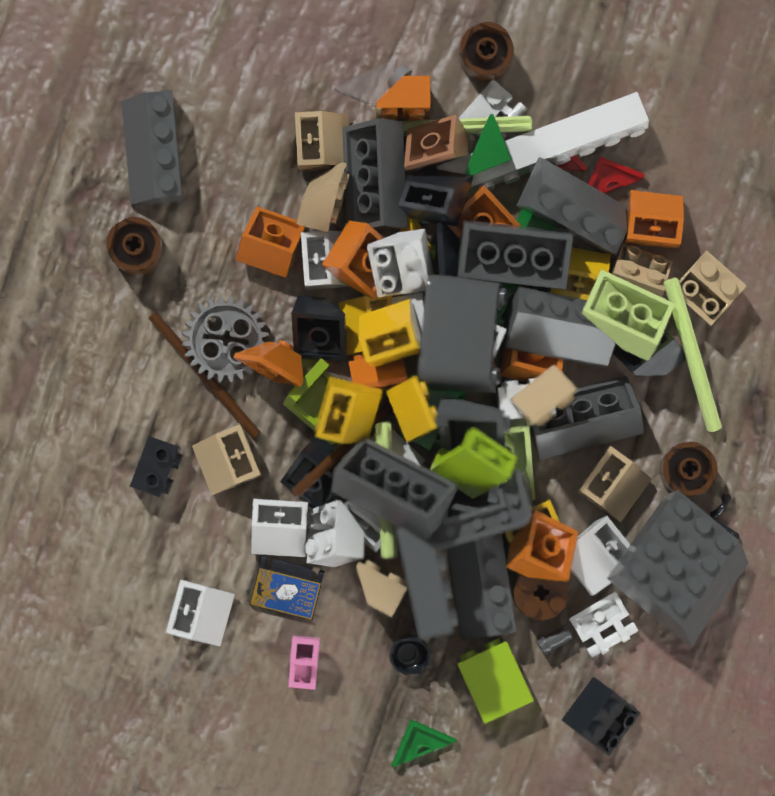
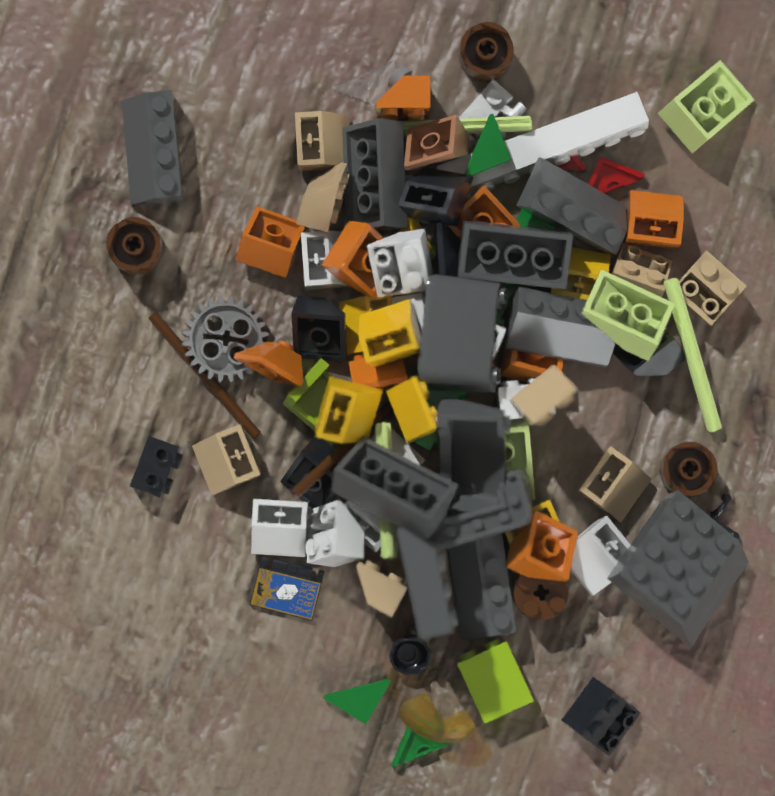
(200, 613): white slope -> none
(304, 662): bright pink brick -> none
(359, 700): none -> green tile
(425, 720): none -> clear yellow brick
(475, 464): lime panel -> none
(554, 640): dark grey pin -> none
(593, 418): dark grey slope -> none
(599, 617): white plate -> none
(706, 106): none -> yellowish green slope

